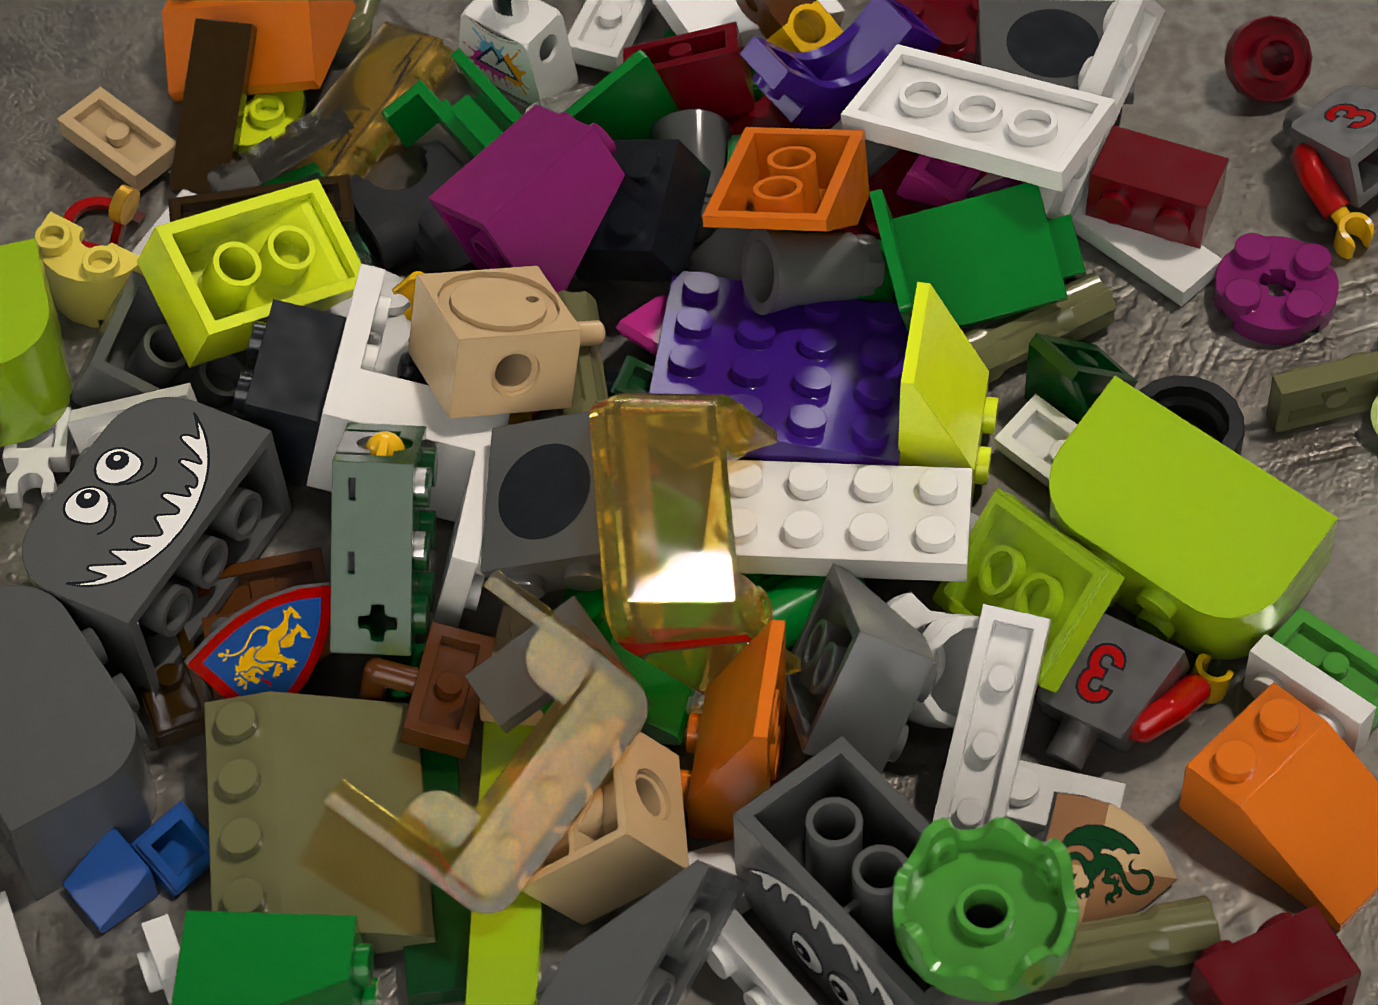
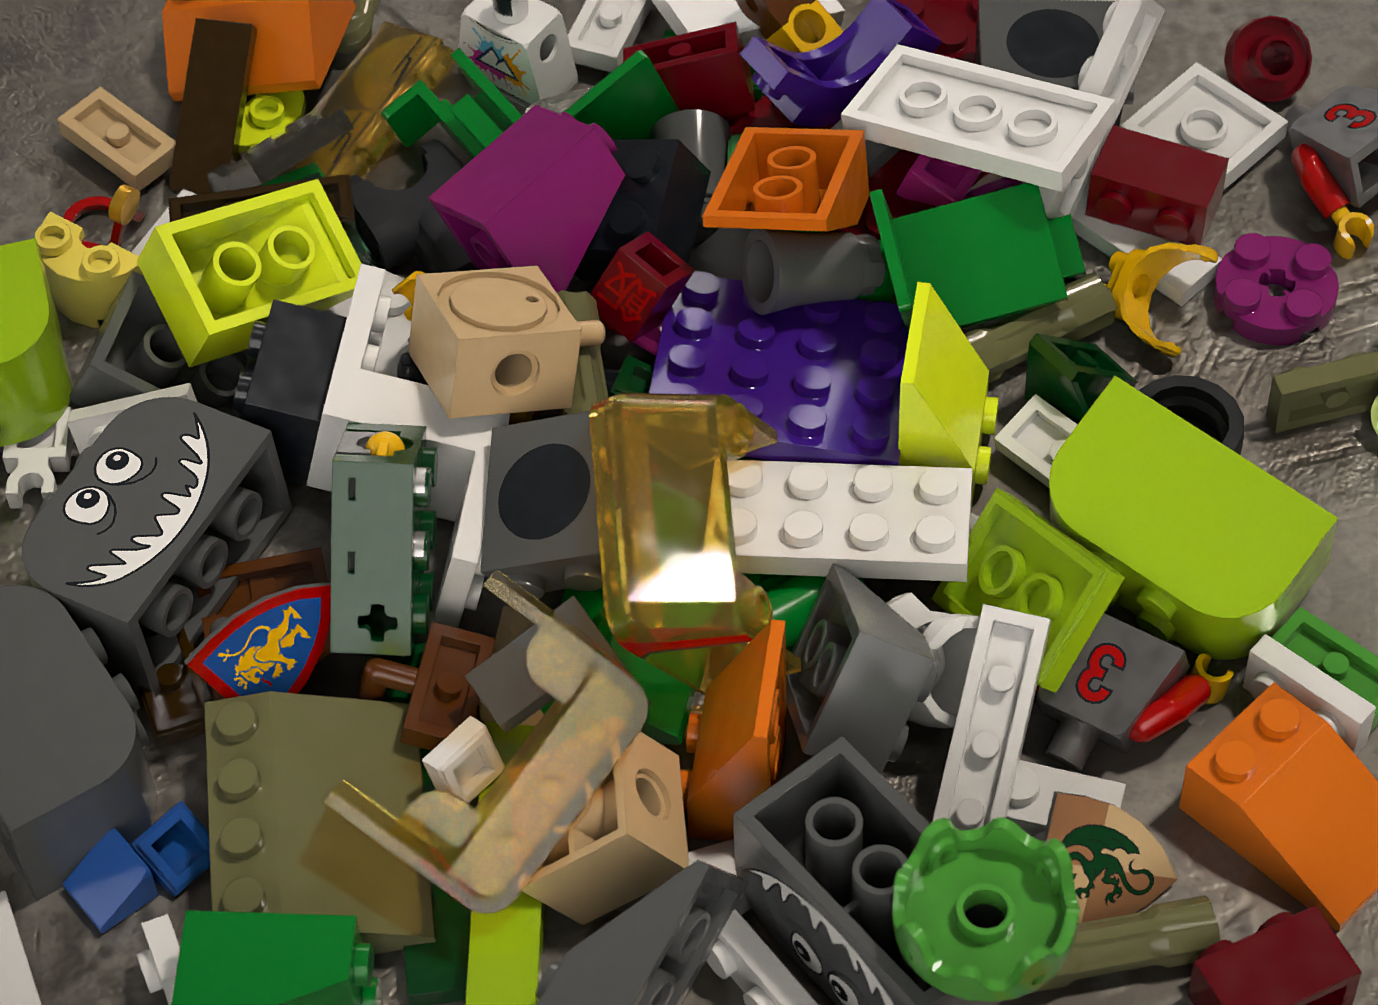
(464, 761): none -> white tile
(640, 286): none -> dark red brick
(1137, 276): none -> yellow helmet
(1211, 117): none -> white plate

